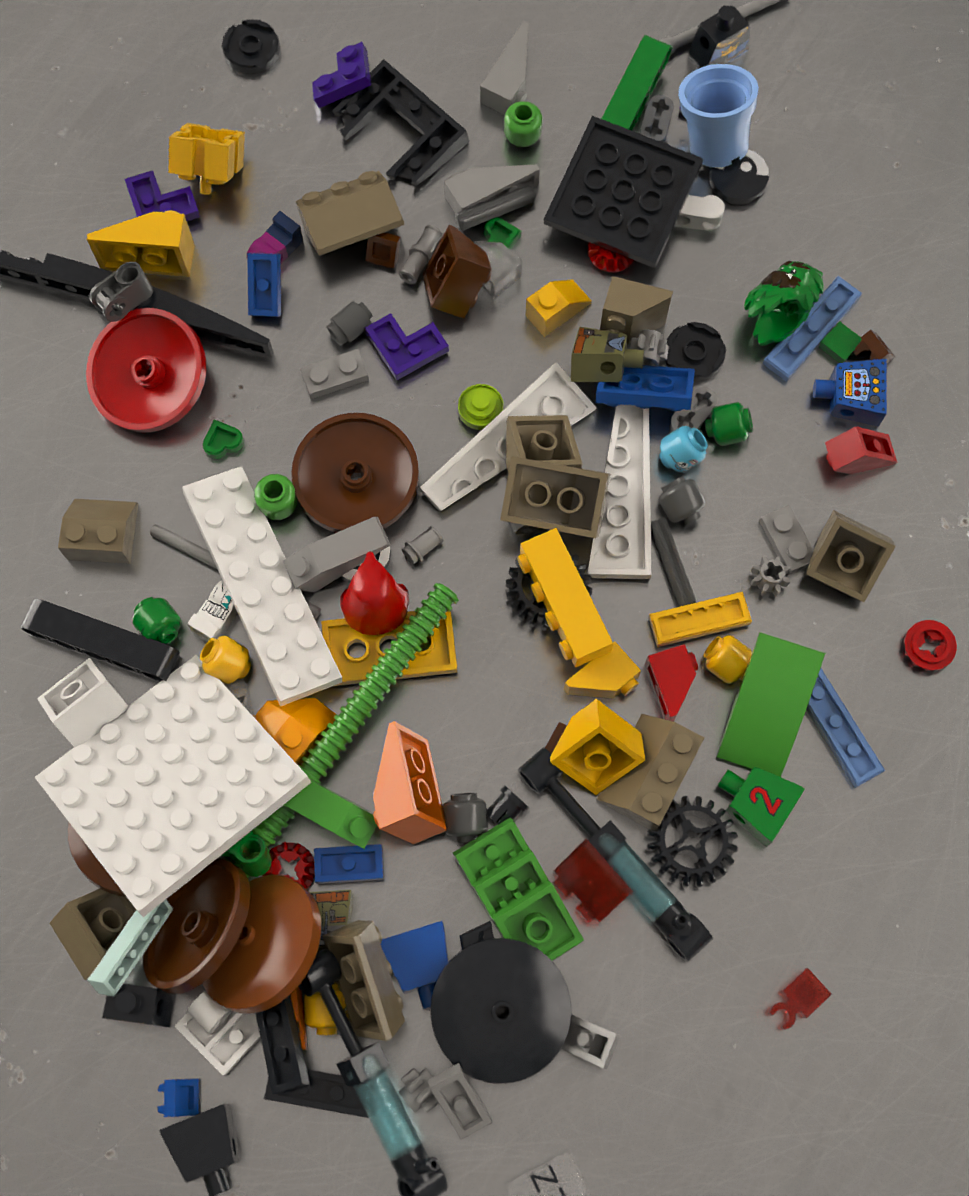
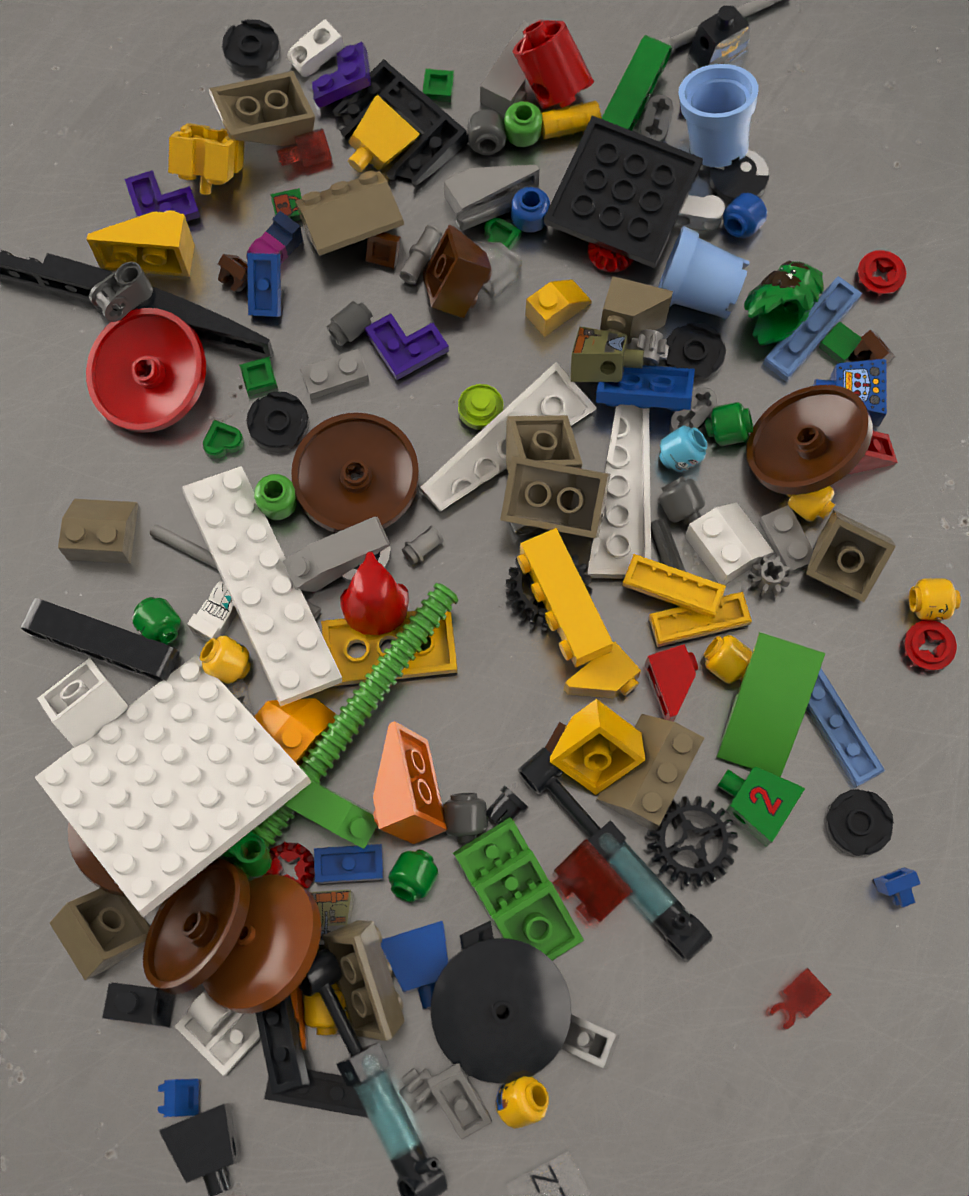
(128, 949): light aqua piece -> none
(233, 266): none -> reddish brown tile
(258, 376): none -> green tile
(264, 109): none -> dark tan slope
(277, 422): none -> black tile
(286, 203): none -> tile
(309, 148): none -> clear red plate
(315, 48): none -> white leg
(380, 137): none -> yellow torso
(413, 875): none -> green head
(438, 85): none -> green tile
(486, 132): none -> dark grey head
(522, 1102): none -> yellow head
(529, 209): none -> blue head
(552, 63): none -> red cylinder
(568, 119): none -> yellow axle
(674, 585): none -> yellow plate
(703, 275): none -> light blue piece
(727, 542): none -> white slope
(745, 215): none -> blue head
(809, 439): none -> reddish brown dish
(812, 504): none -> yellow head
(859, 822): none -> black tile
(885, 262): none -> red gear
(898, 885): none -> blue tile
(934, 599): none -> yellow head

